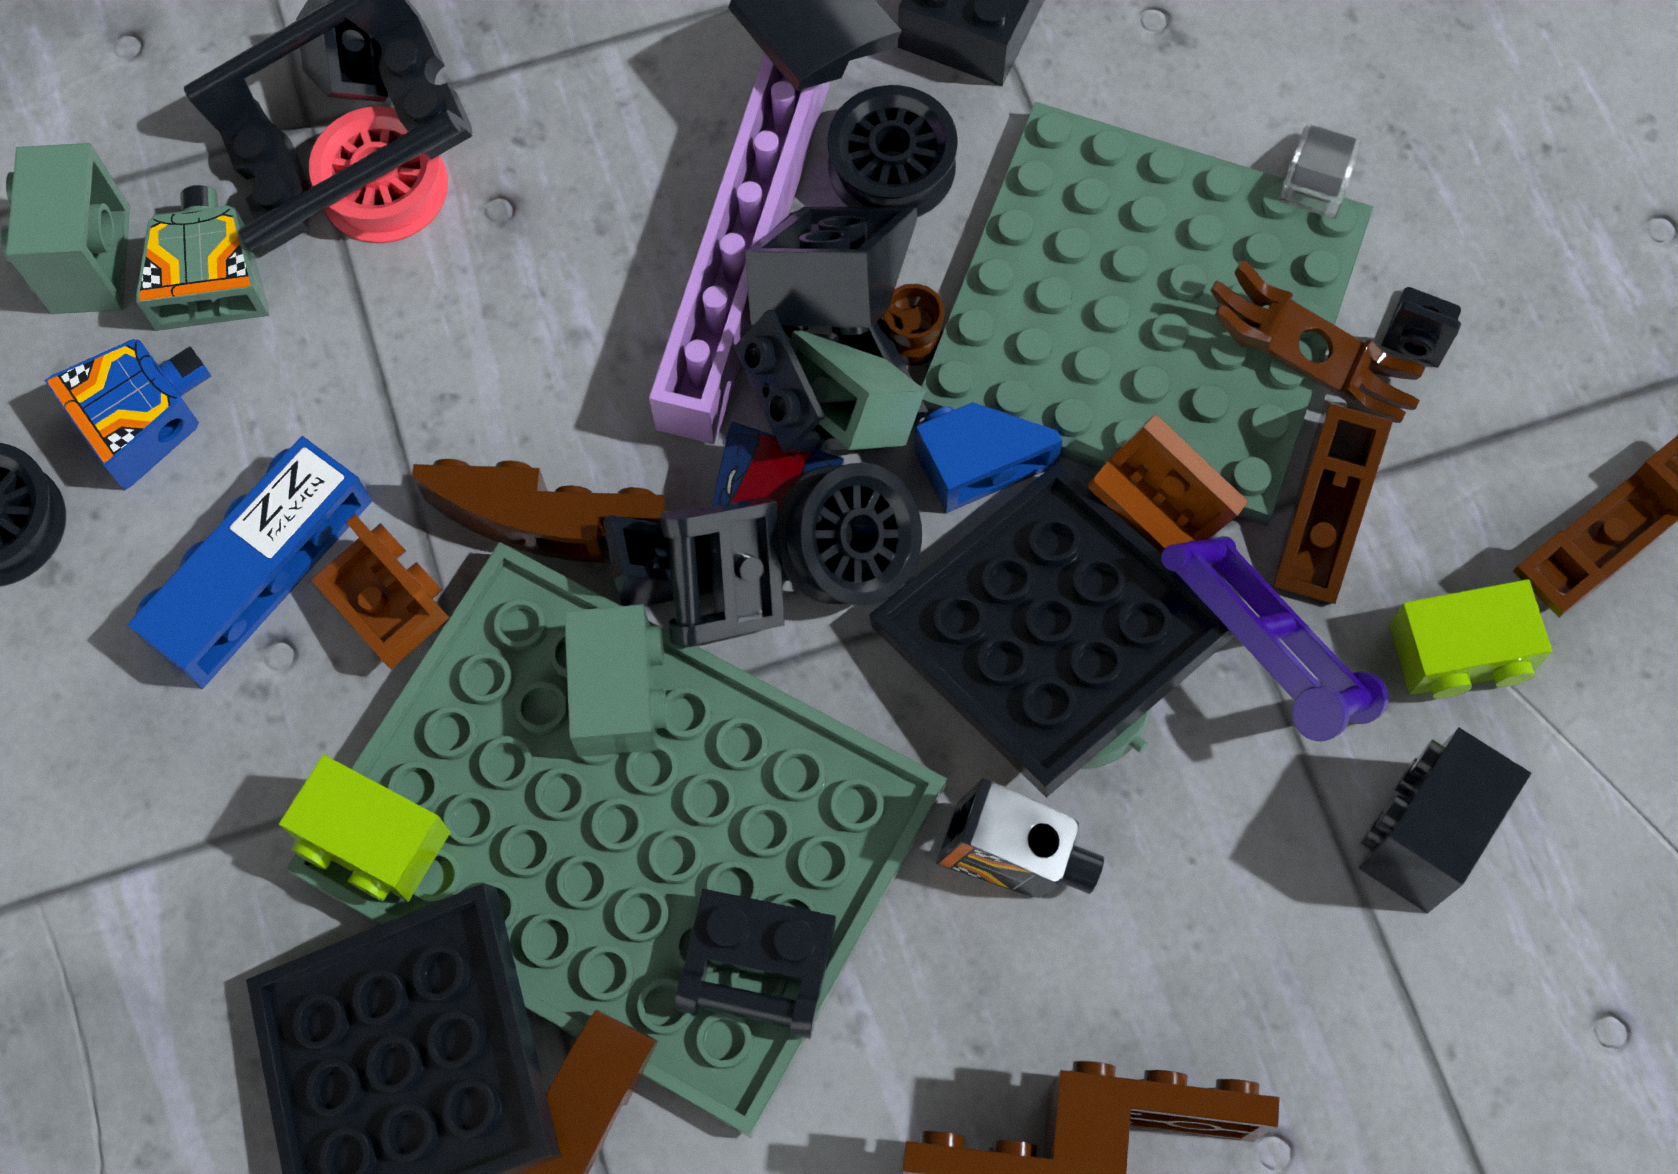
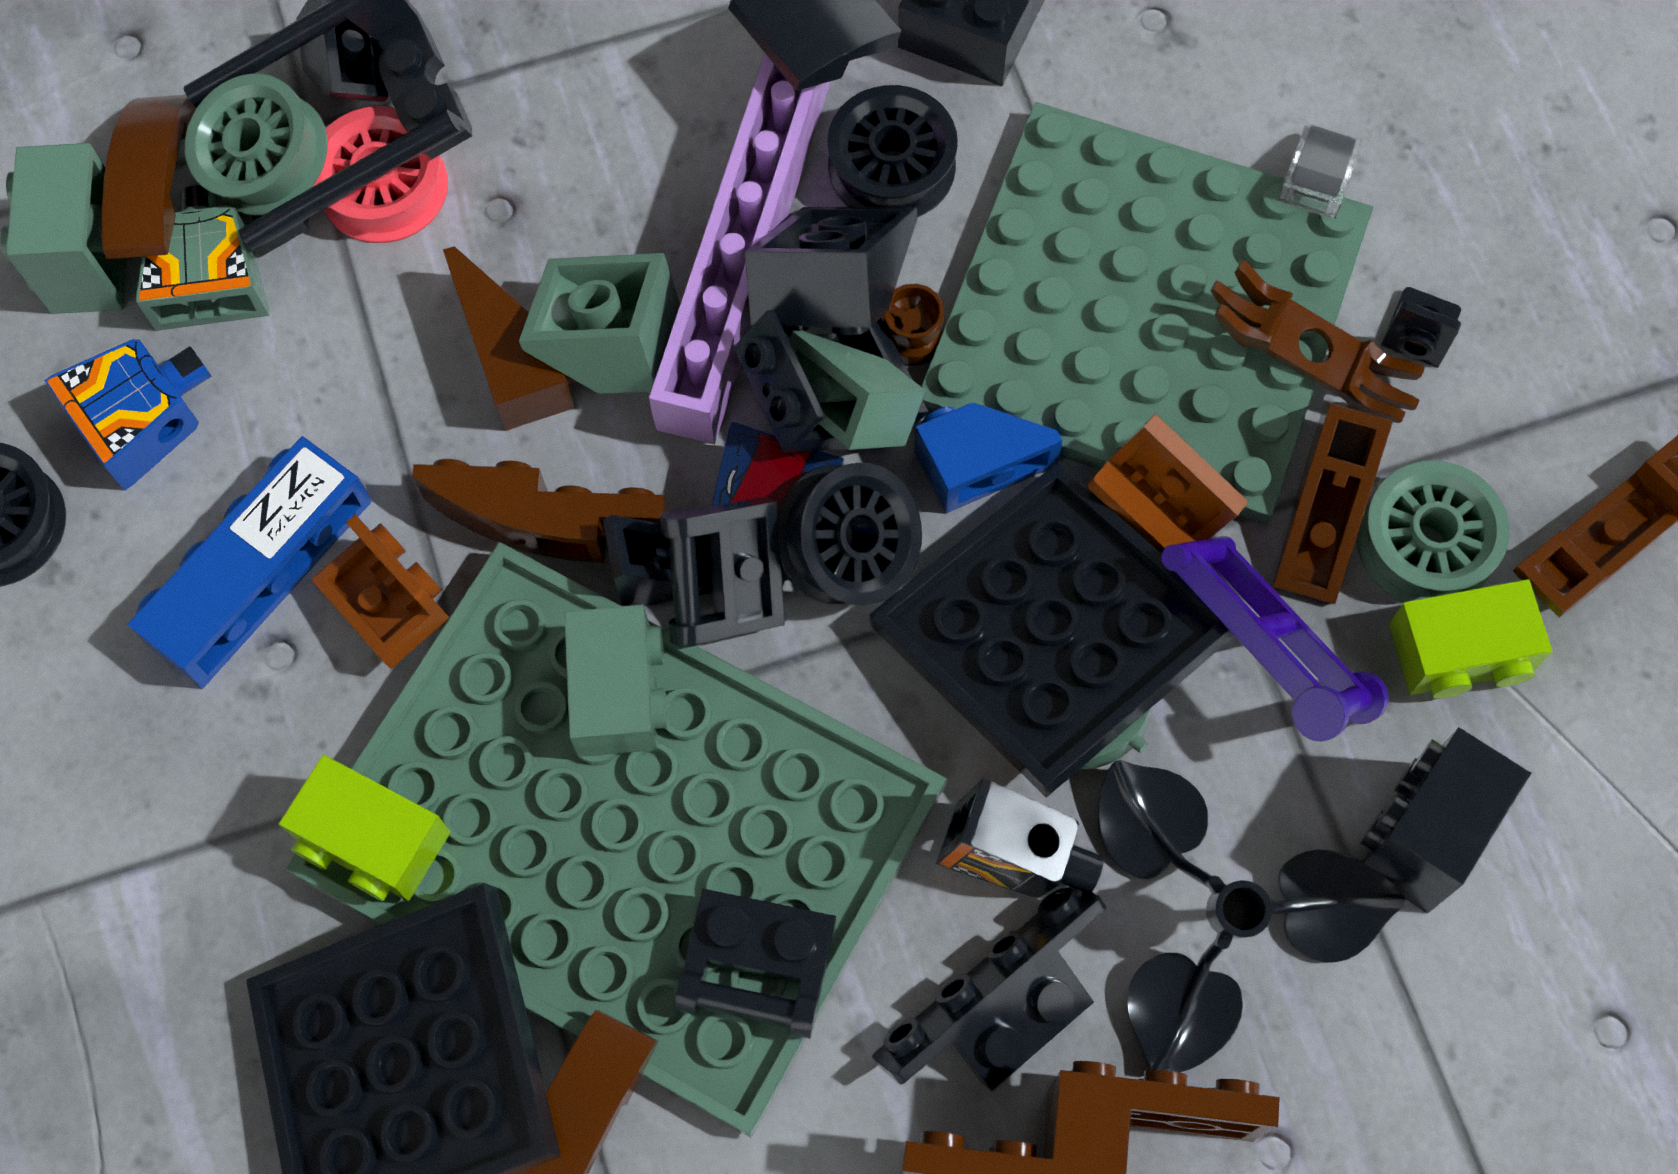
(140, 175): none -> reddish brown slope
(255, 143): none -> sand green wheel
(519, 382): none -> reddish brown slope
(603, 320): none -> sand green slope
(1005, 1003): none -> black bracket
(1180, 1007): none -> black plant
(1406, 504): none -> sand green wheel

